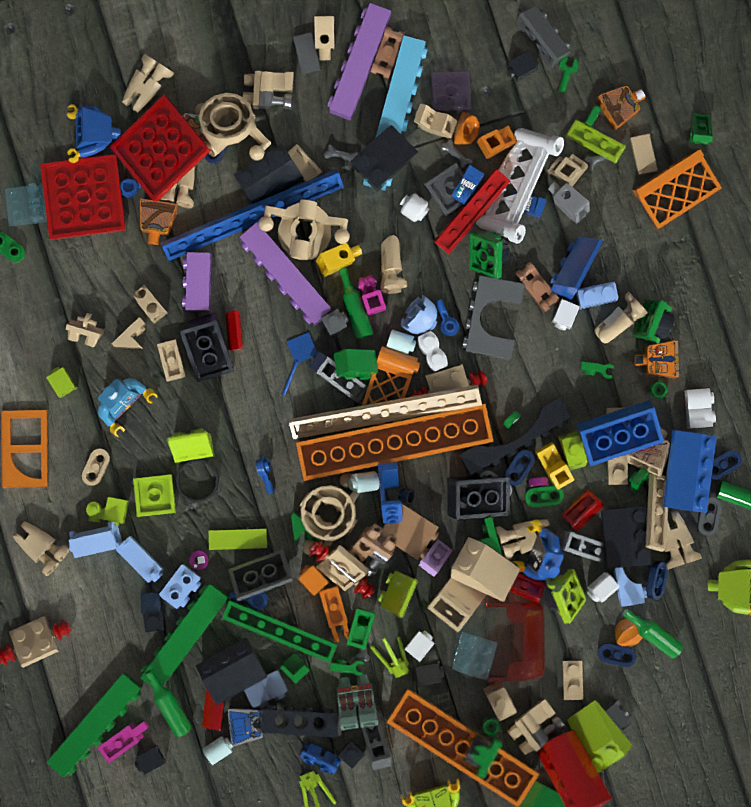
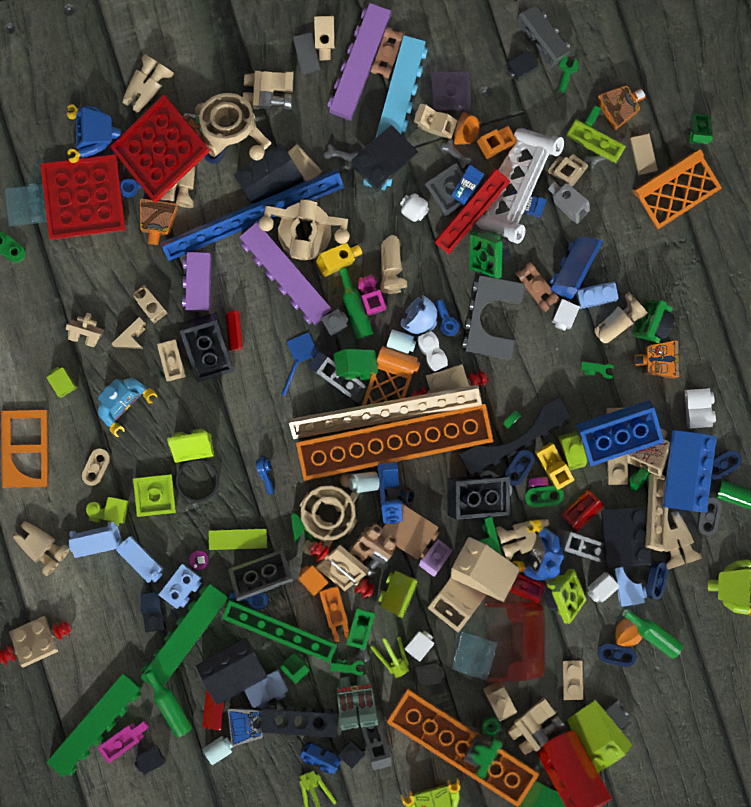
(663, 390): green plate -> none

